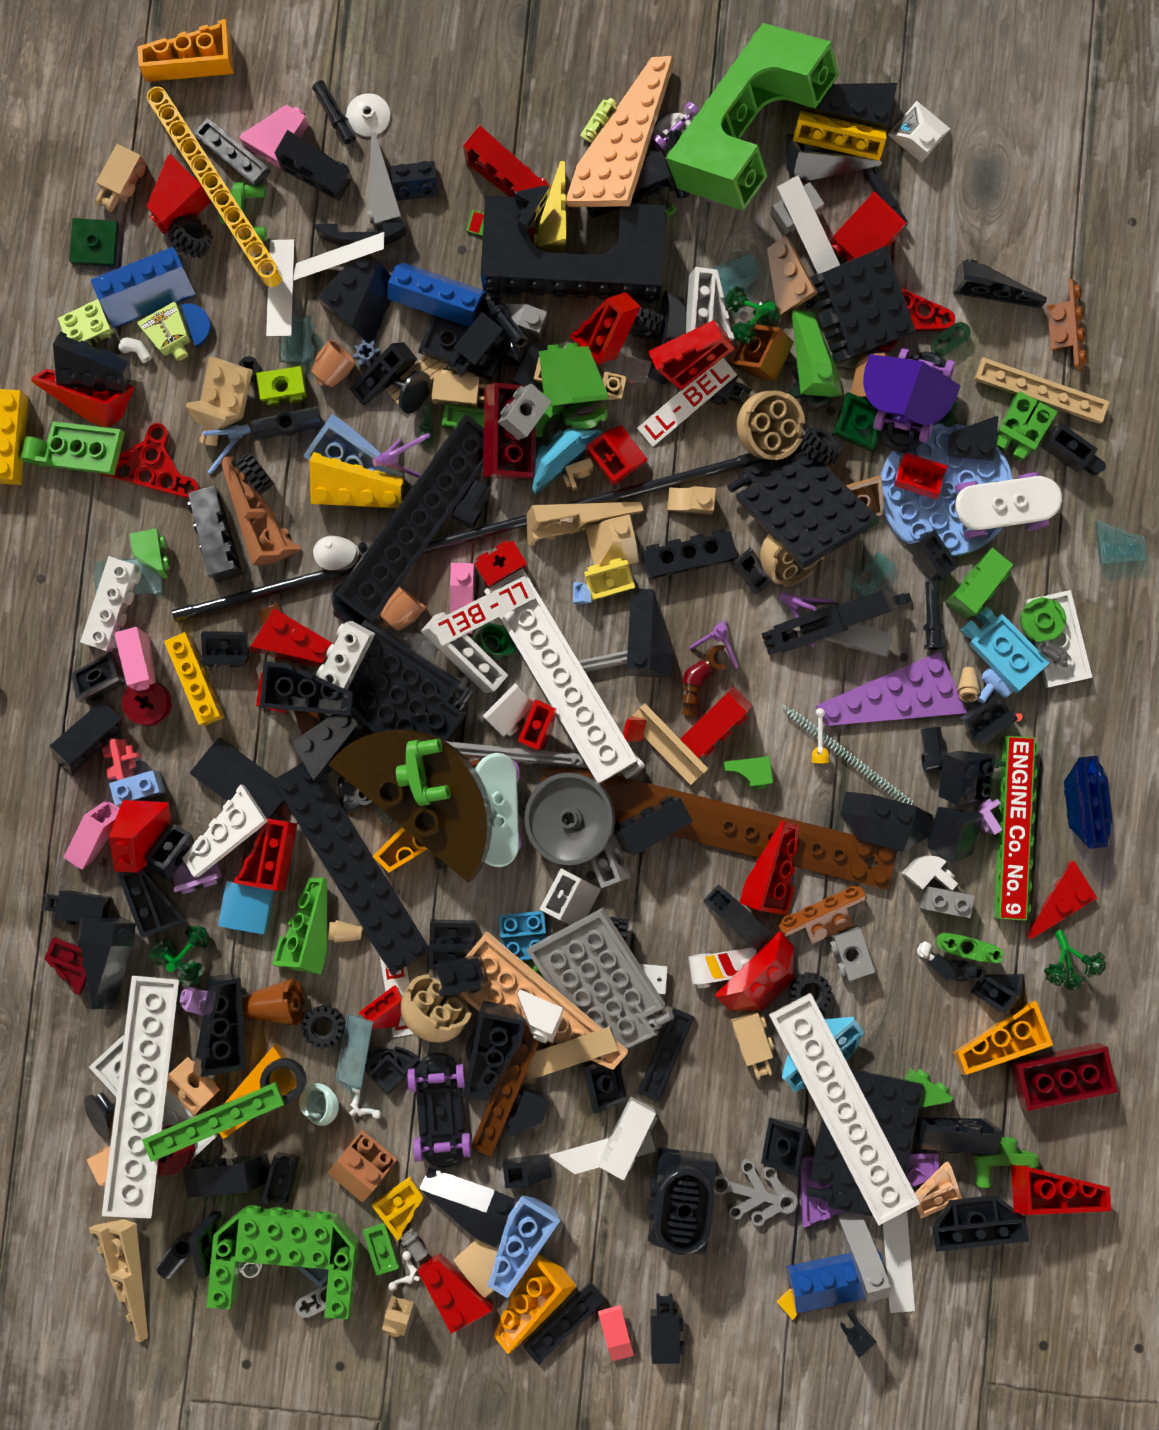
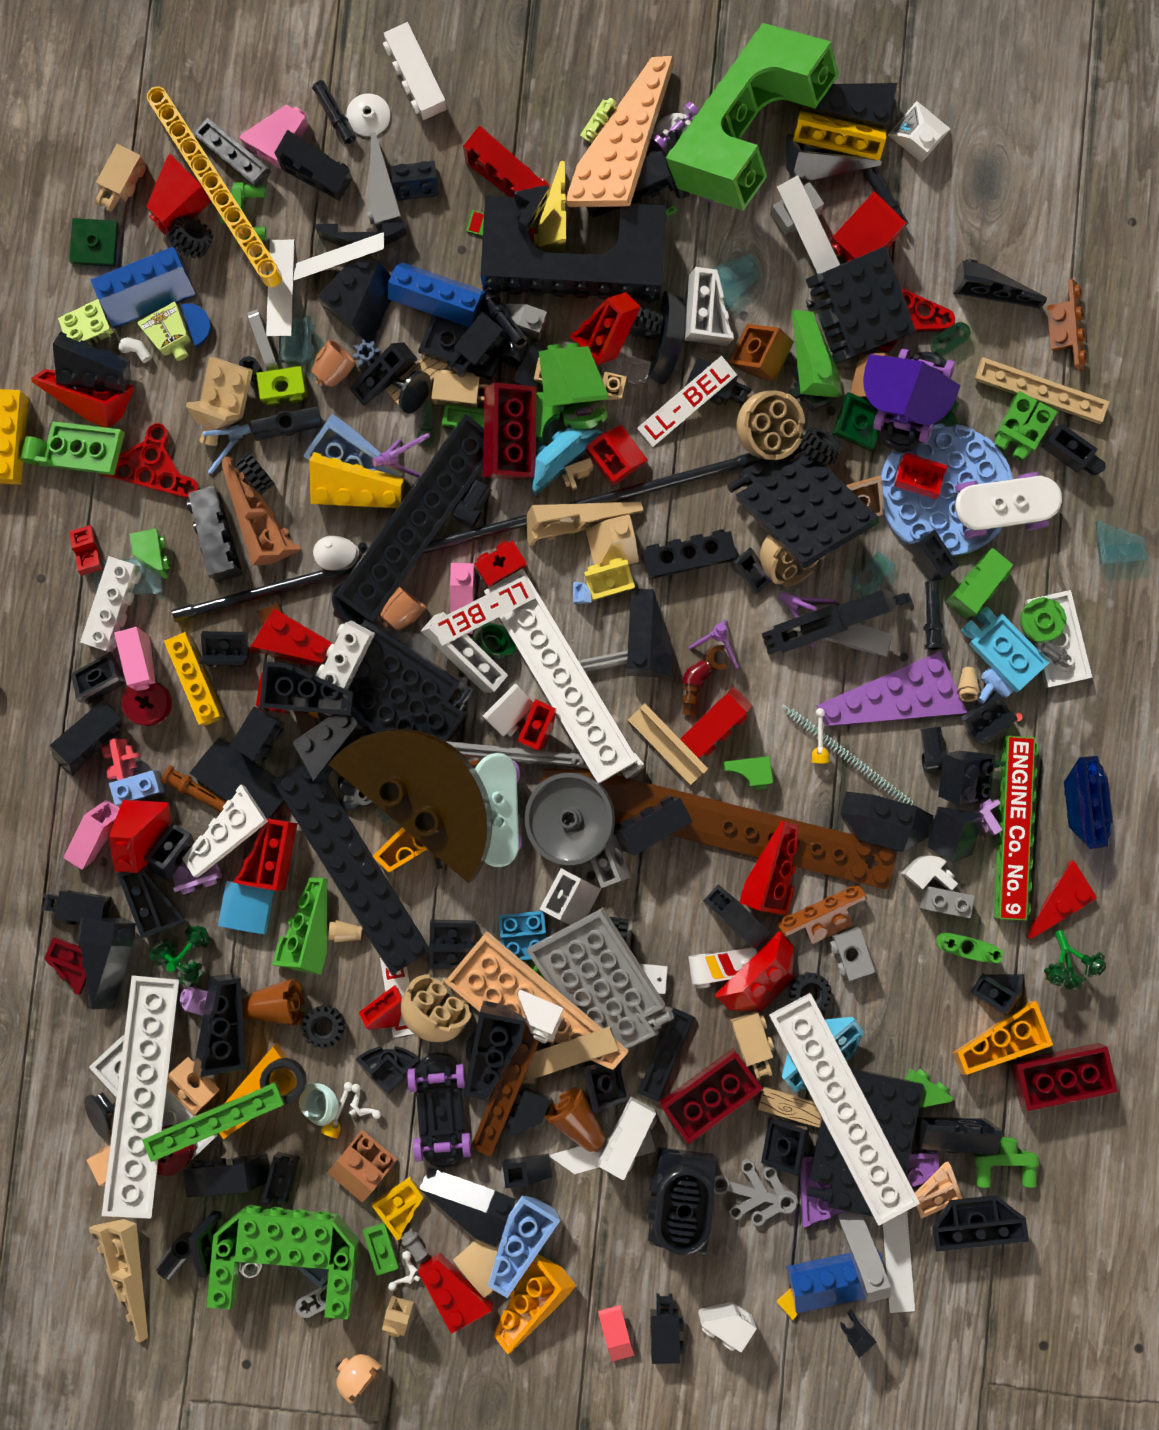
(86, 550): none -> red slope
(185, 785): none -> dark orange pin
(188, 55): light orange wedge -> none
(258, 734): none -> black brick
(262, 340): none -> light grey beam
(333, 1129): none -> hinge
(354, 1051): clear light blue piece -> none
(356, 1375): none -> light nougat cylinder
(414, 772): bright green connector -> none
(415, 71): none -> white brick
(461, 975): black bracket -> none
(534, 404): light grey brick -> none
(564, 1322): black tile -> none
(576, 1120): none -> dark orange cone
(634, 729): red slope -> none
(691, 354): red wedge -> none
(691, 500): tan arch -> none
(710, 1096): none -> dark red brick
(728, 1323): none -> white slope
(764, 314): dark green plant -> none
(789, 277): medium nougat wing -> none
(789, 1106): none -> tan tile
(952, 970): black arm -> none
(975, 441): black wing -> none
(1049, 1193): red wedge -> none

